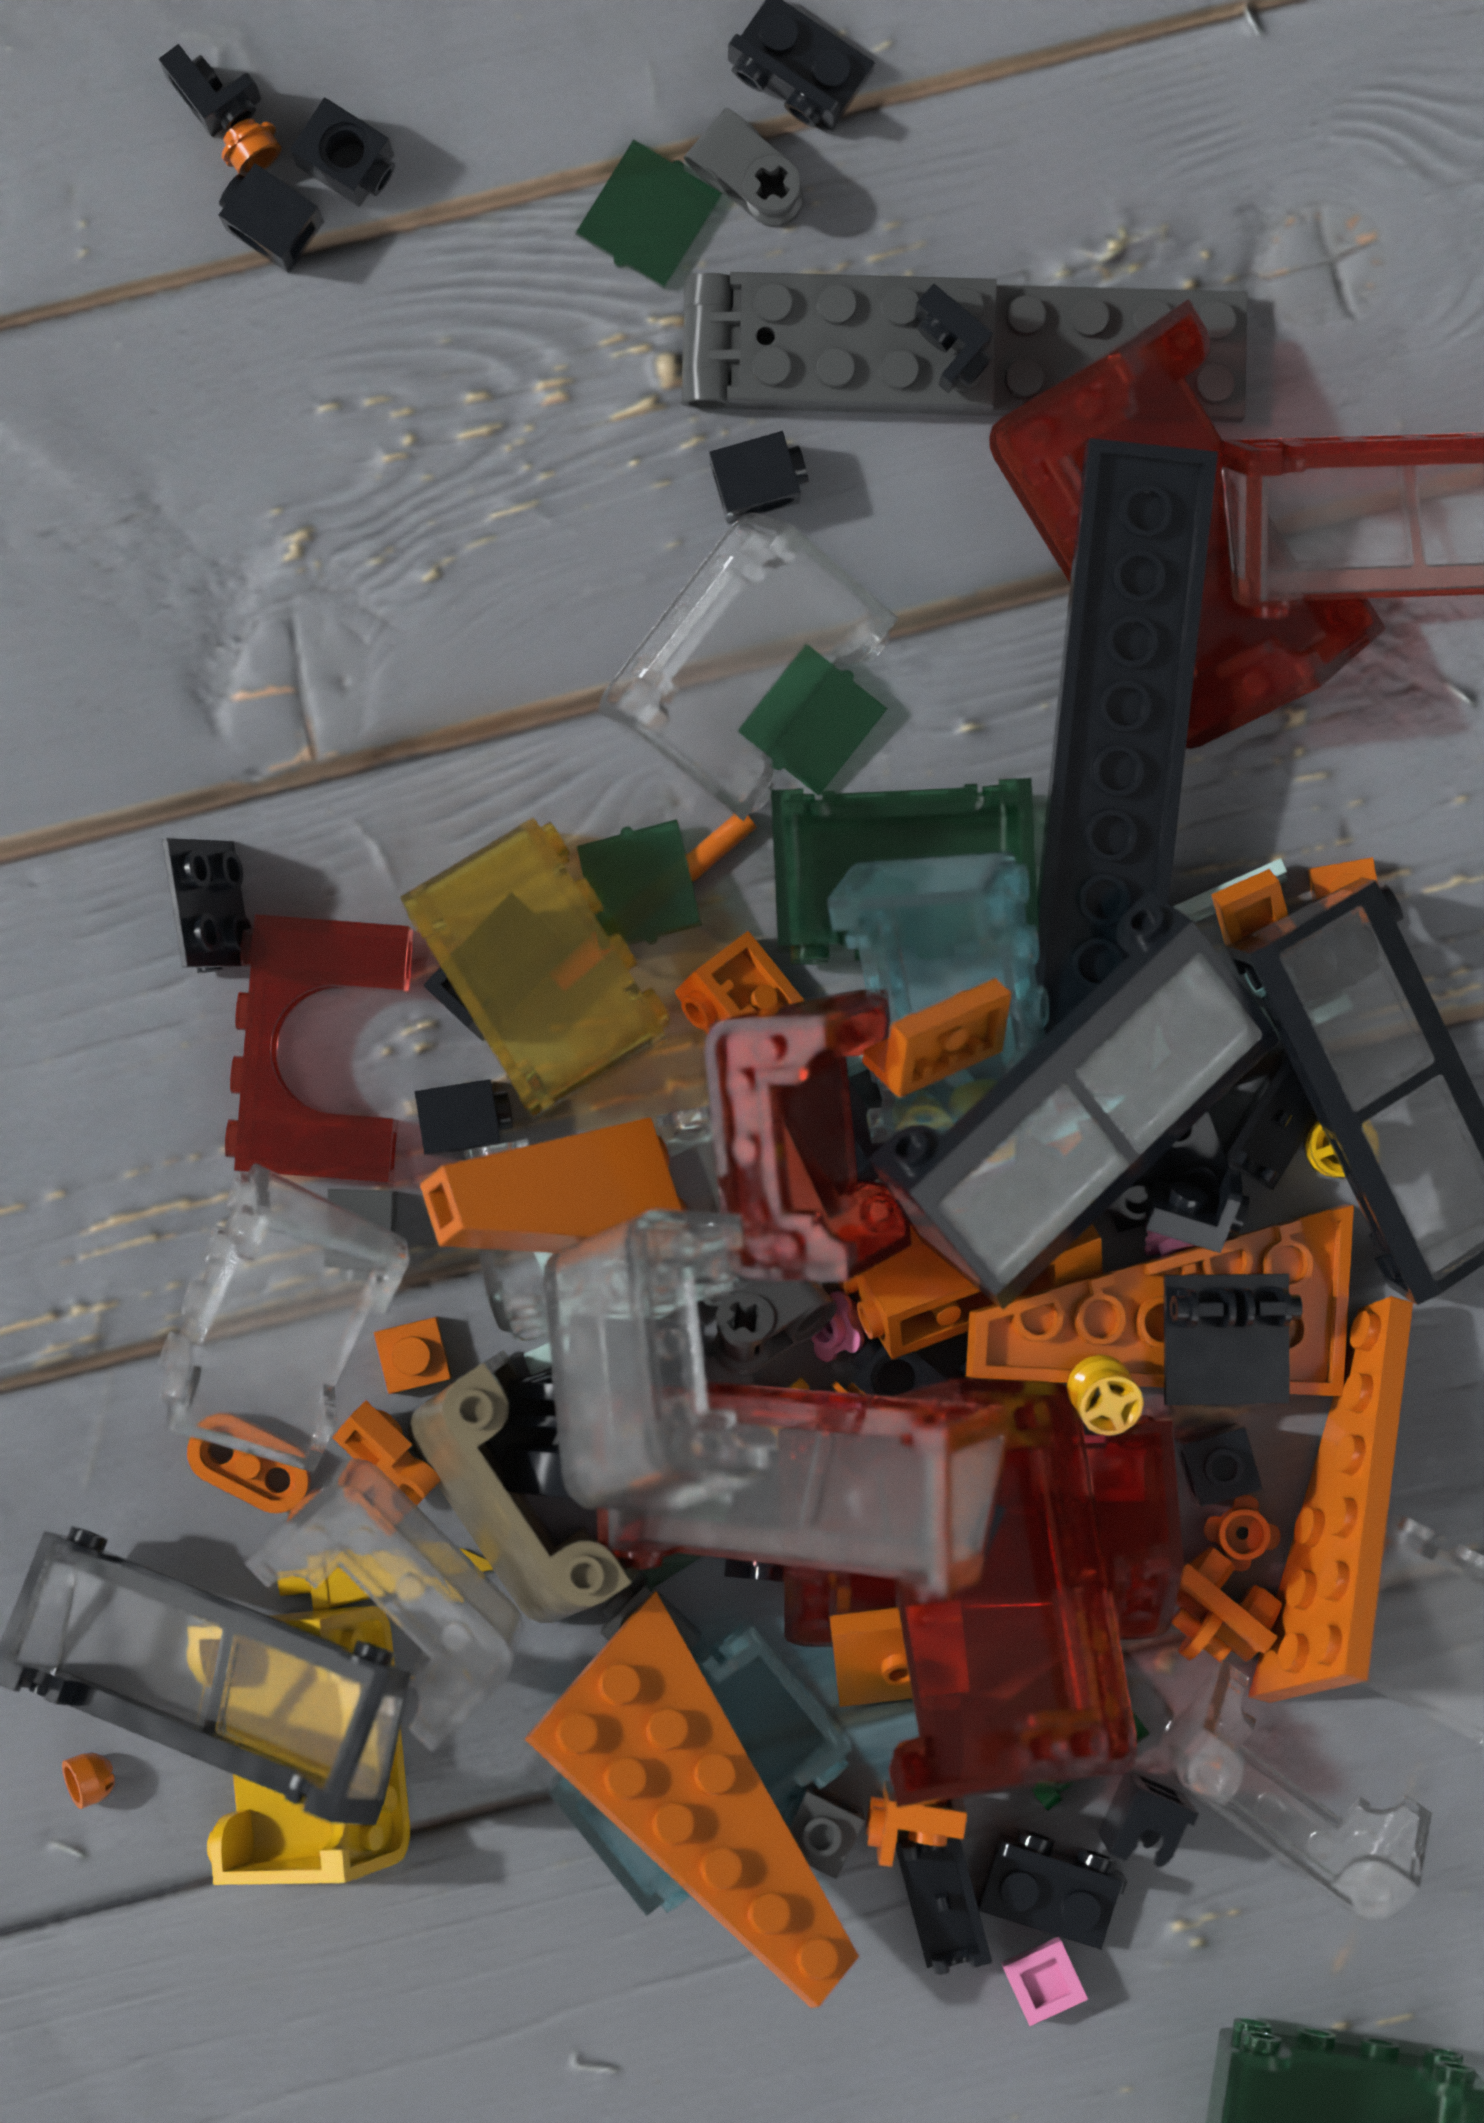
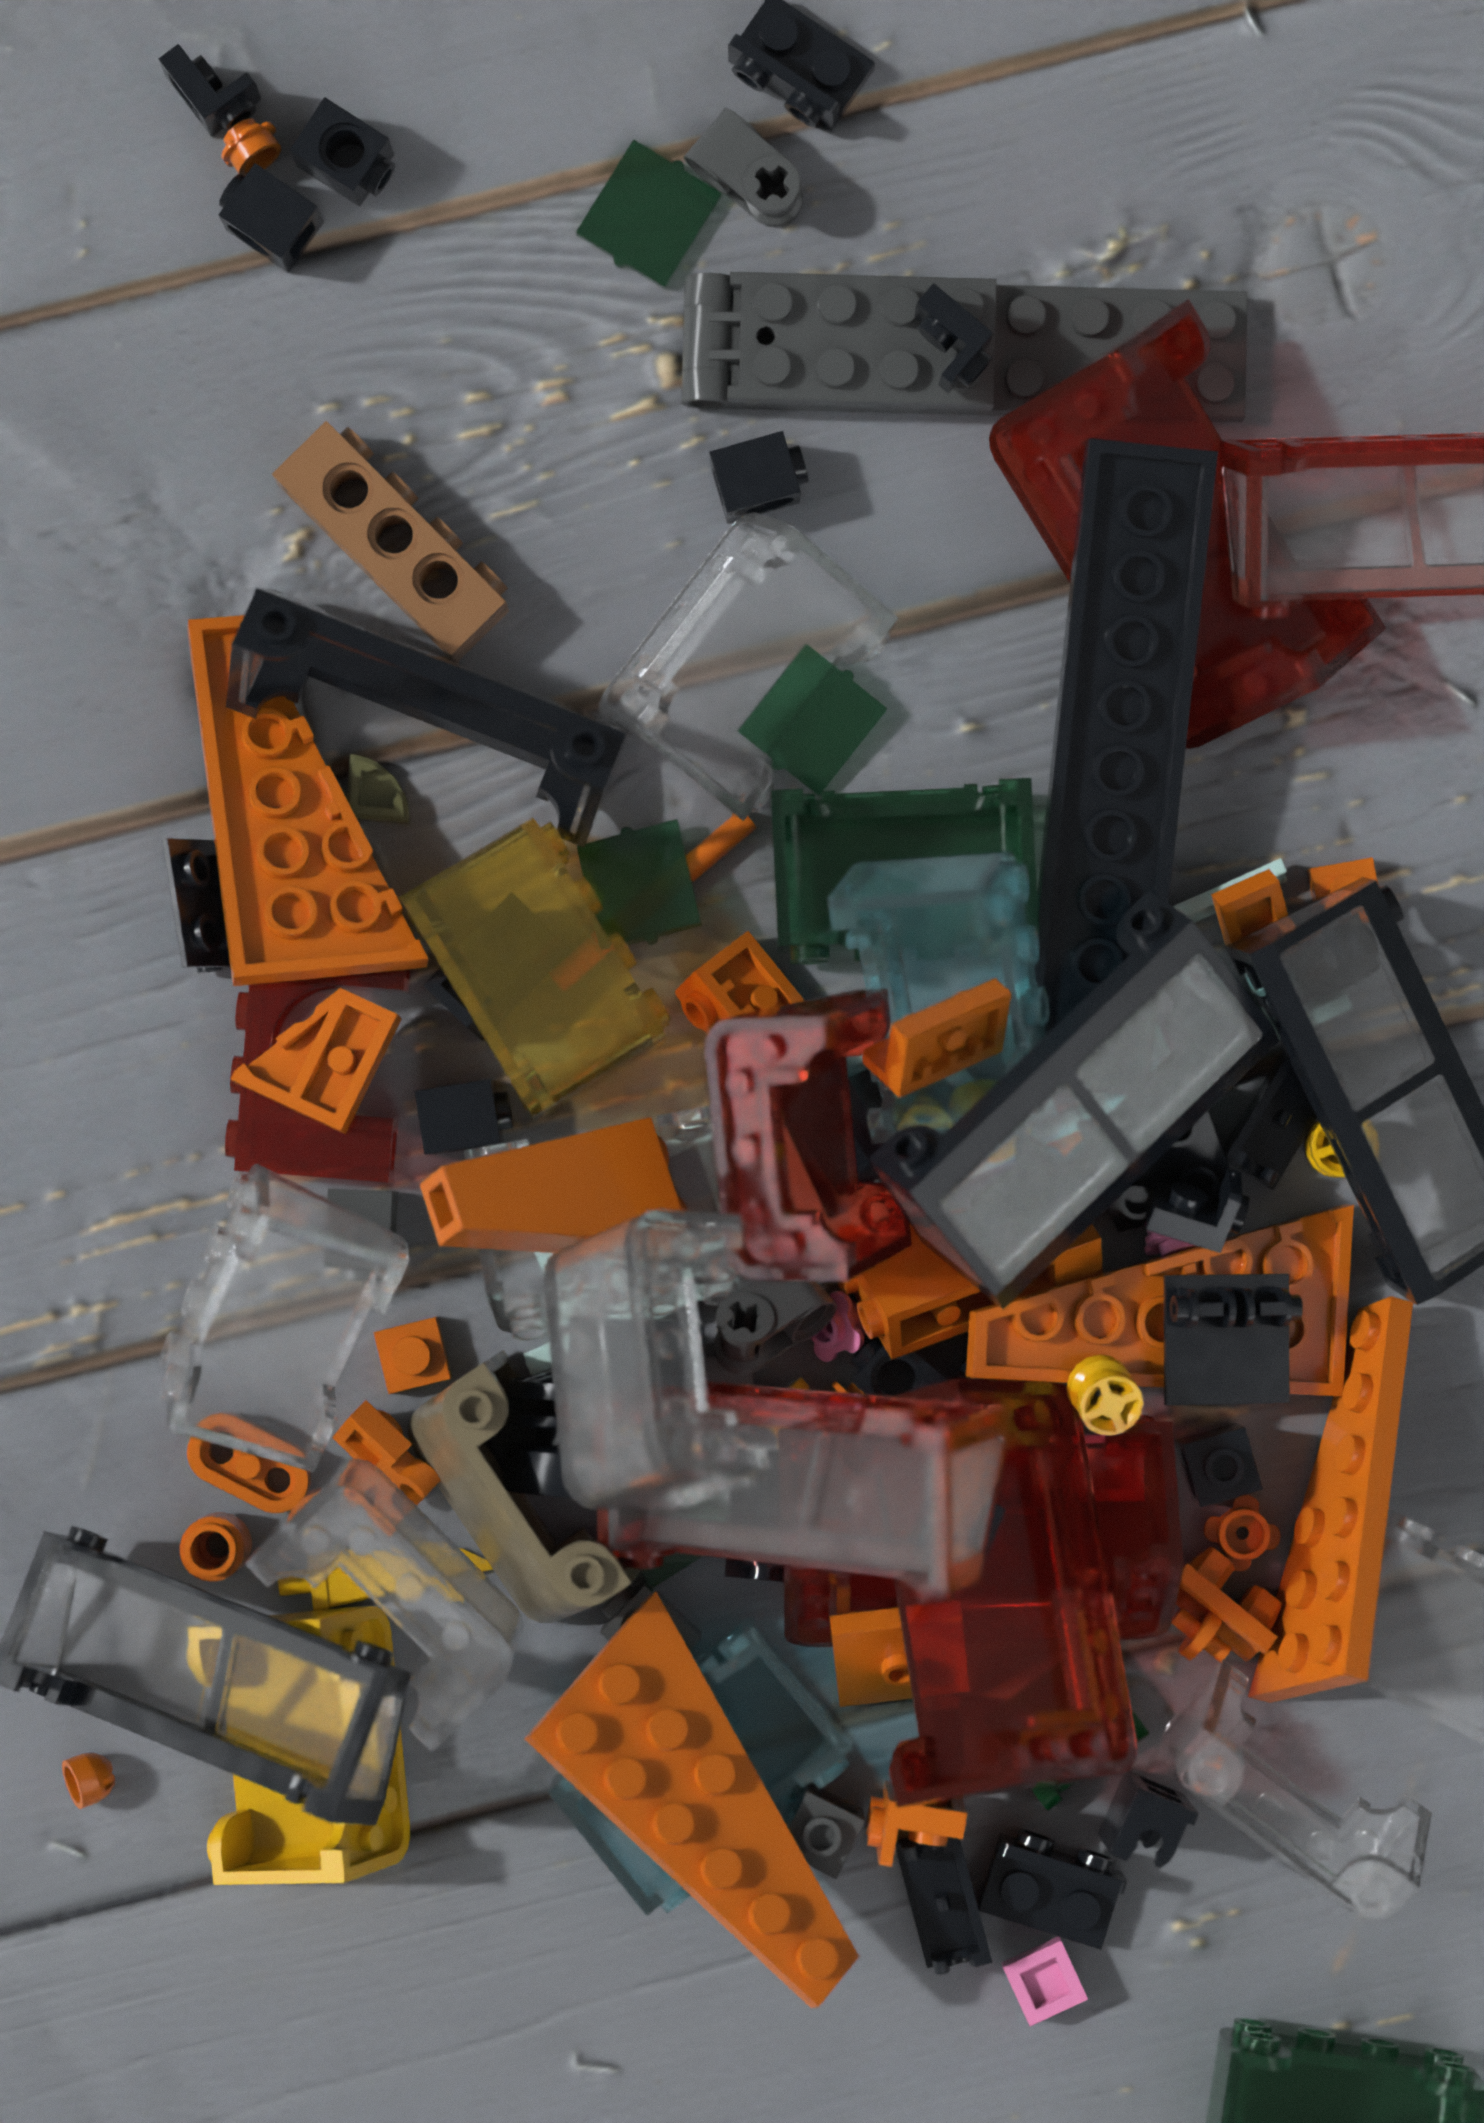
(198, 1556): none -> orange brick
(287, 845): none -> orange wing
(291, 640): none -> black windscreen
(311, 480): none -> medium nougat brick
(324, 1061): none -> orange wing
(375, 793): none -> olive tile

